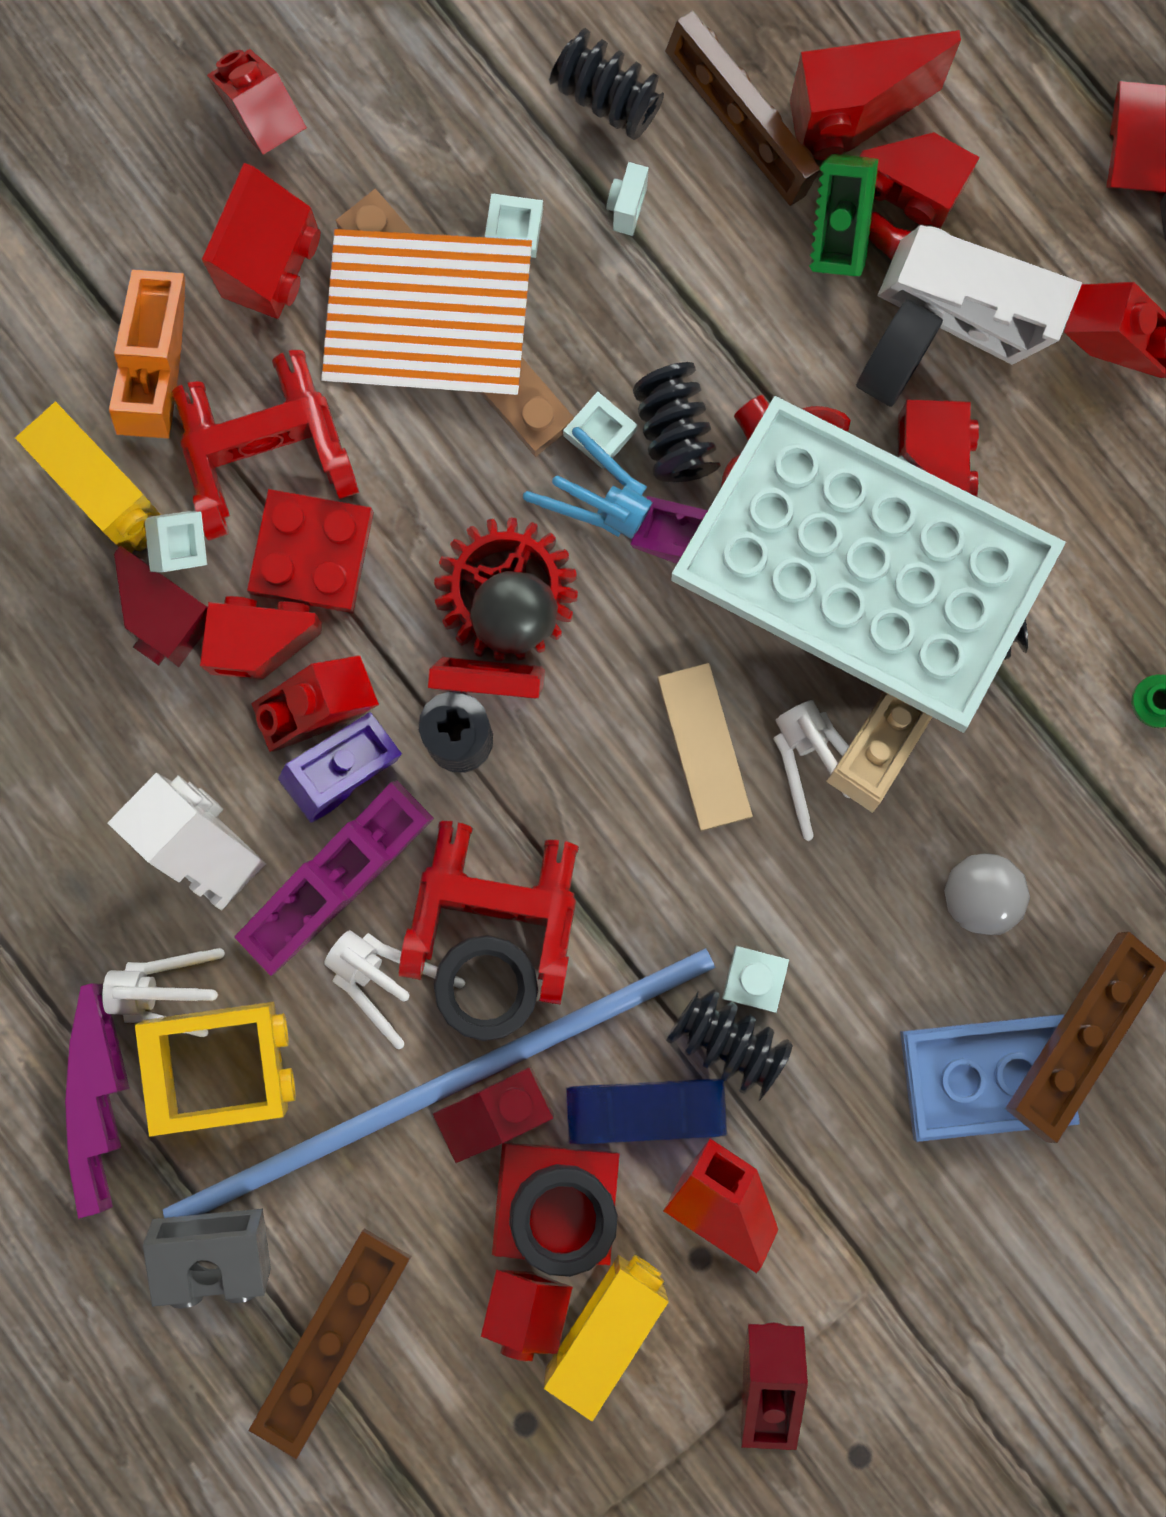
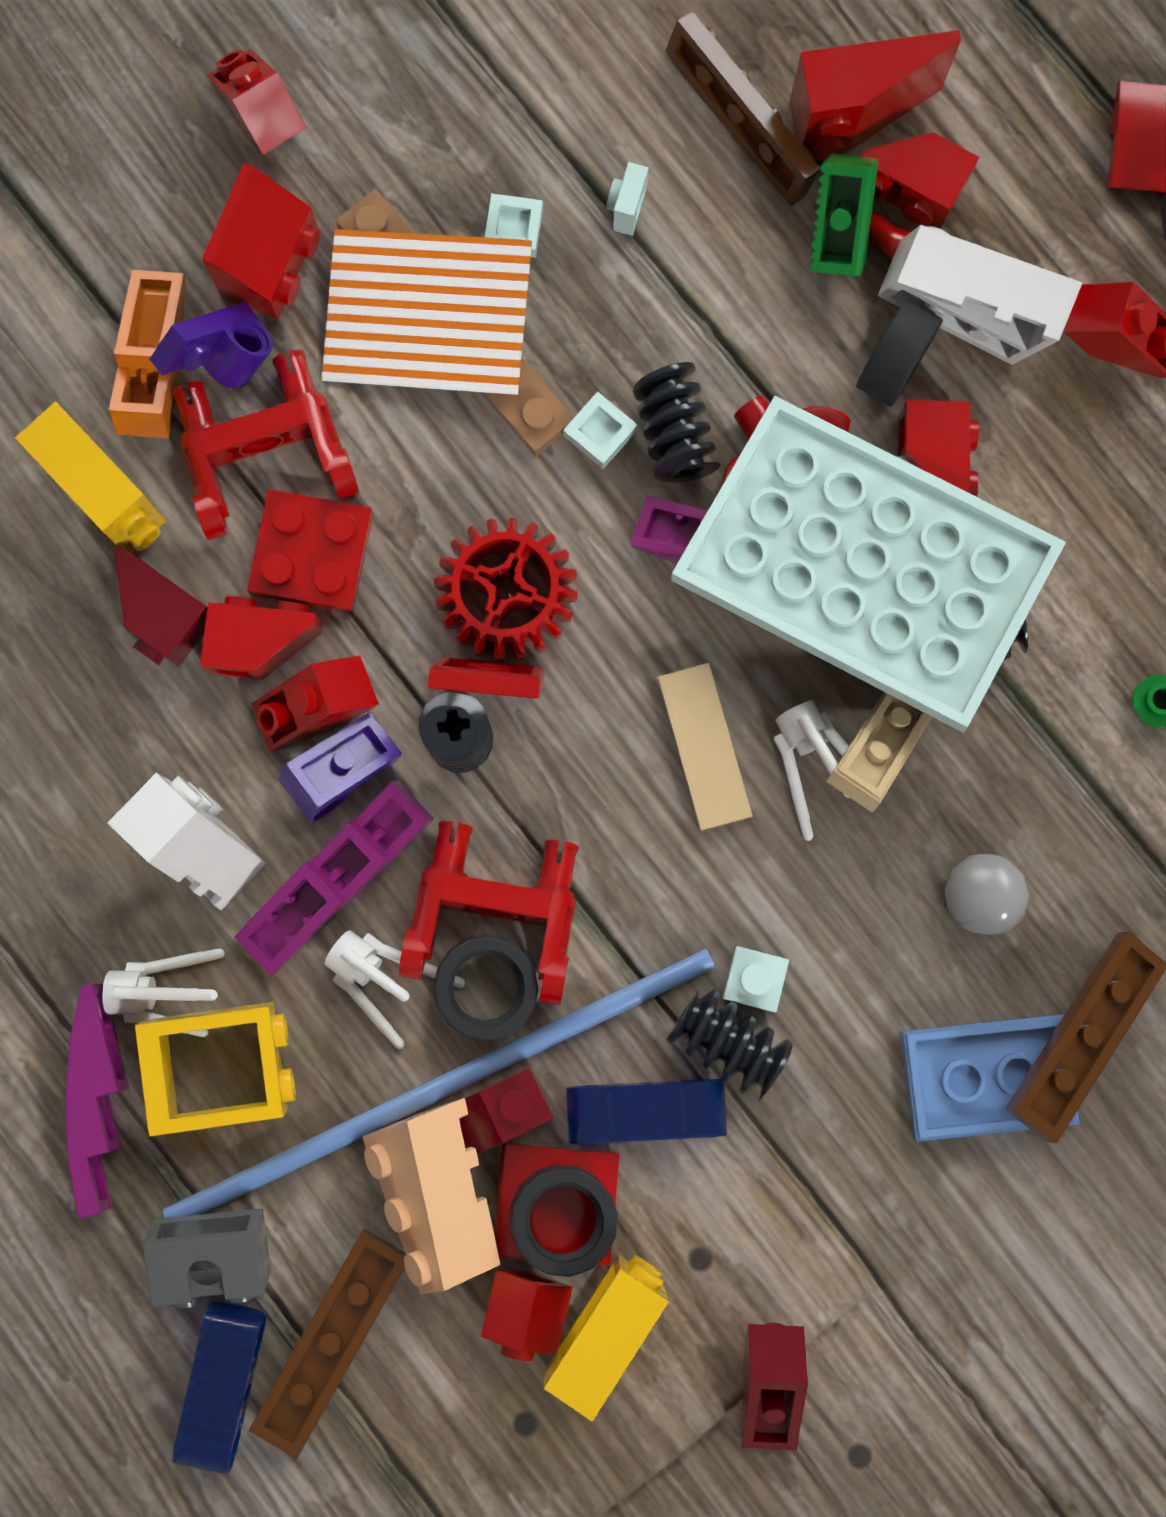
(175, 541): light aqua plate -> none
(219, 1387): none -> clear blue beam
(224, 342): none -> dark purple plate
(433, 1197): none -> light nougat wedge
(513, 612): pearl dark grey hair -> none
(607, 85): black piece -> none
(619, 511): dark azure plant -> none
(725, 1205): red slope -> none

